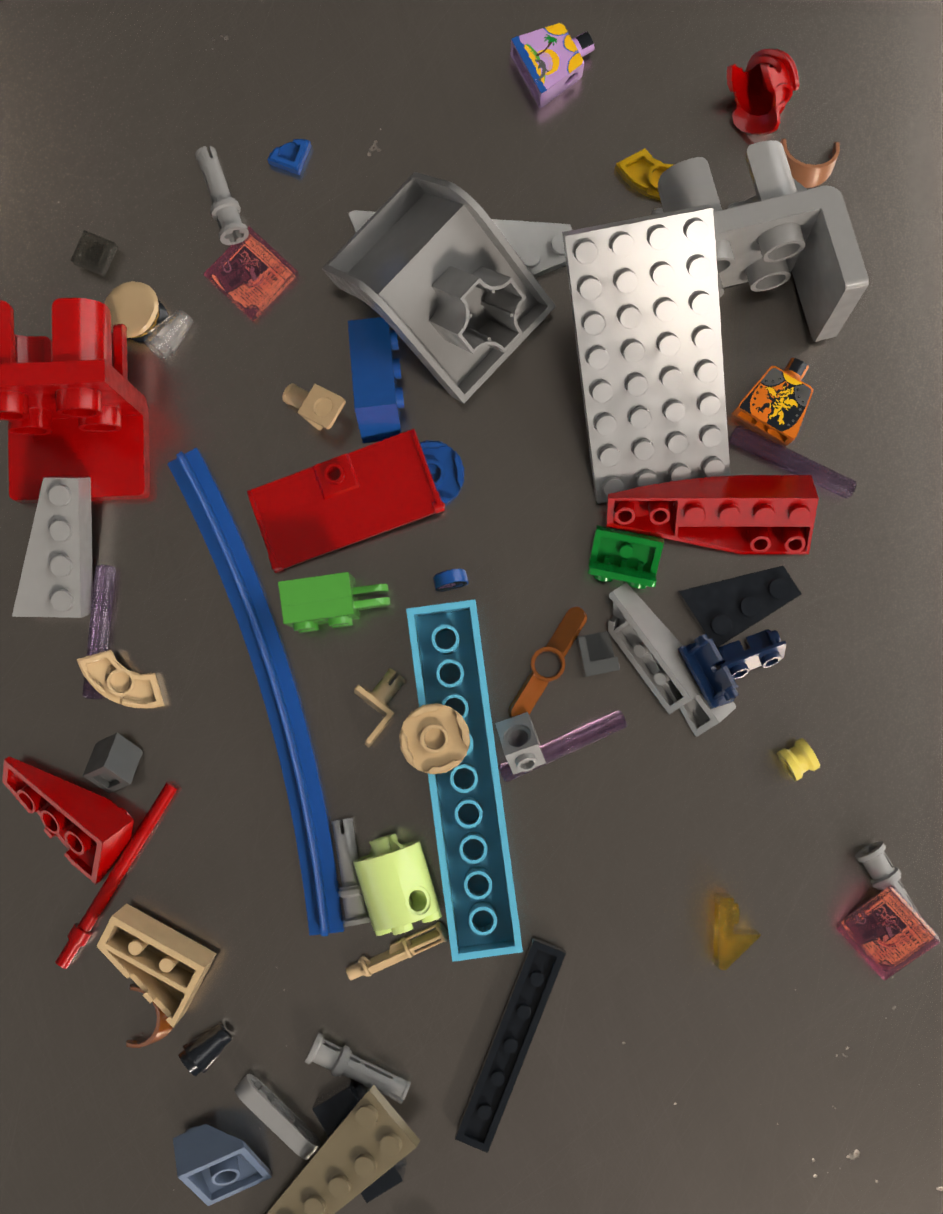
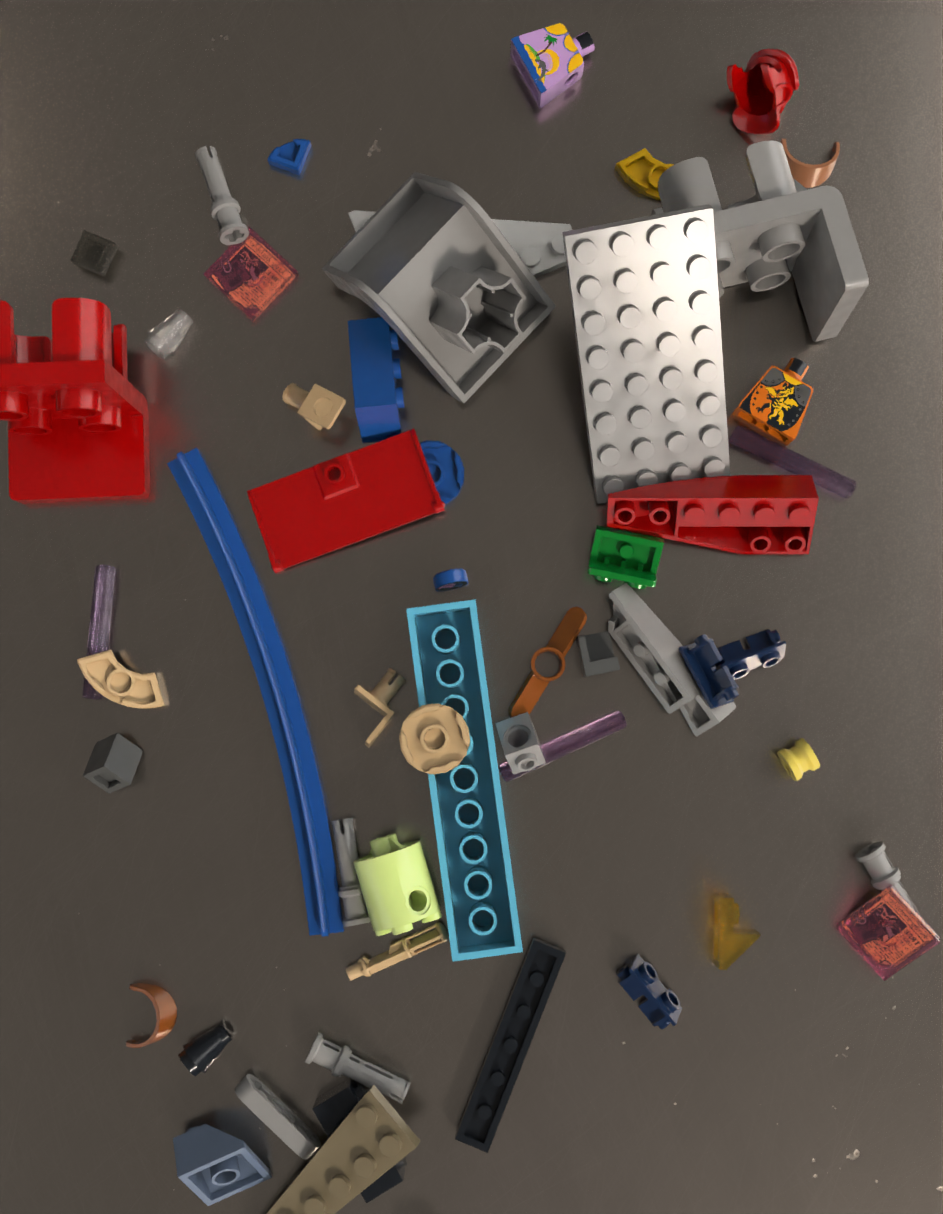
(59, 553): light grey wedge -> none
(81, 932): red bar -> none
(82, 820): red wedge -> none
(136, 308): tan piece -> none
(156, 959): tan wedge -> none
(326, 600): bright green brick -> none
(660, 1003): none -> dark blue hinge
(738, 603): black wing -> none

